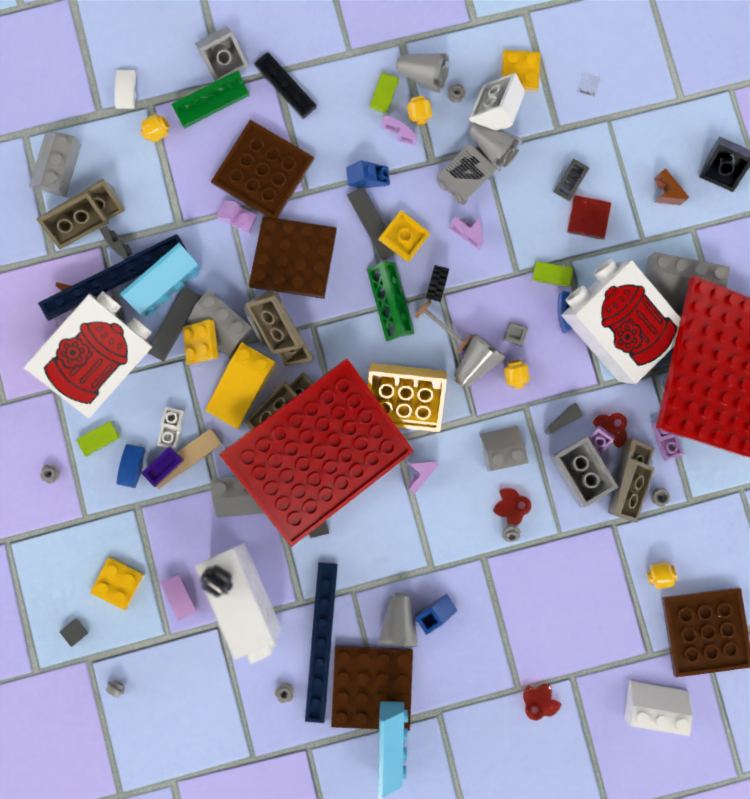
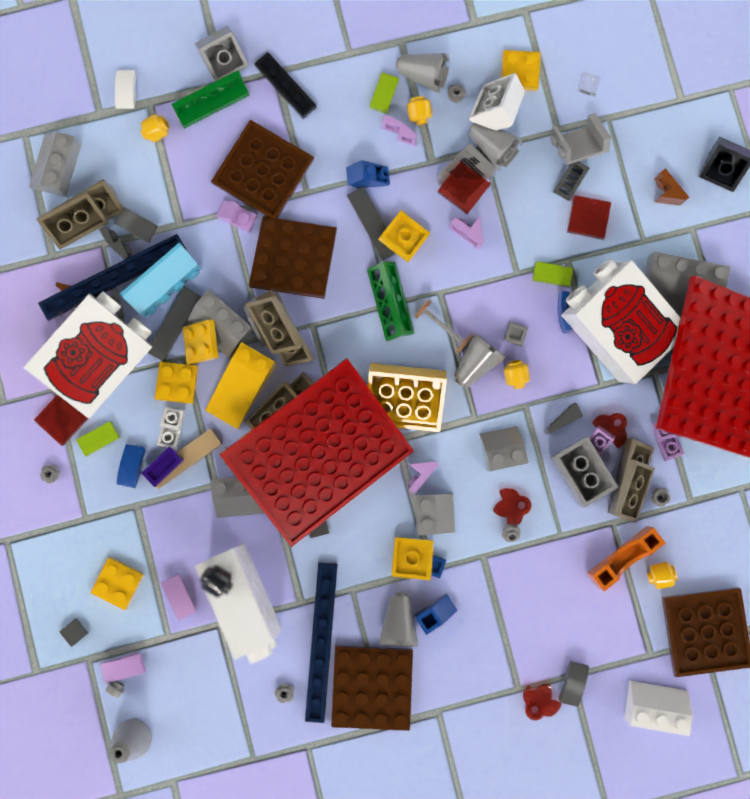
(60, 420): none -> clear red tile
(122, 668): none -> lavender slope
(130, 741): none -> light grey cone
(136, 224): none -> dark grey slope
(176, 382): none -> yellow plate
(391, 747): medium azure slope -> none
(412, 558): none -> yellow plate
(434, 514): none -> light grey slope
(437, 283): black tyre -> none
(438, 566): none -> blue tile
(463, 188): none -> clear red tile
(575, 683): none -> dark grey slope
(582, 142): none -> light grey panel
(636, 548): none -> orange arch

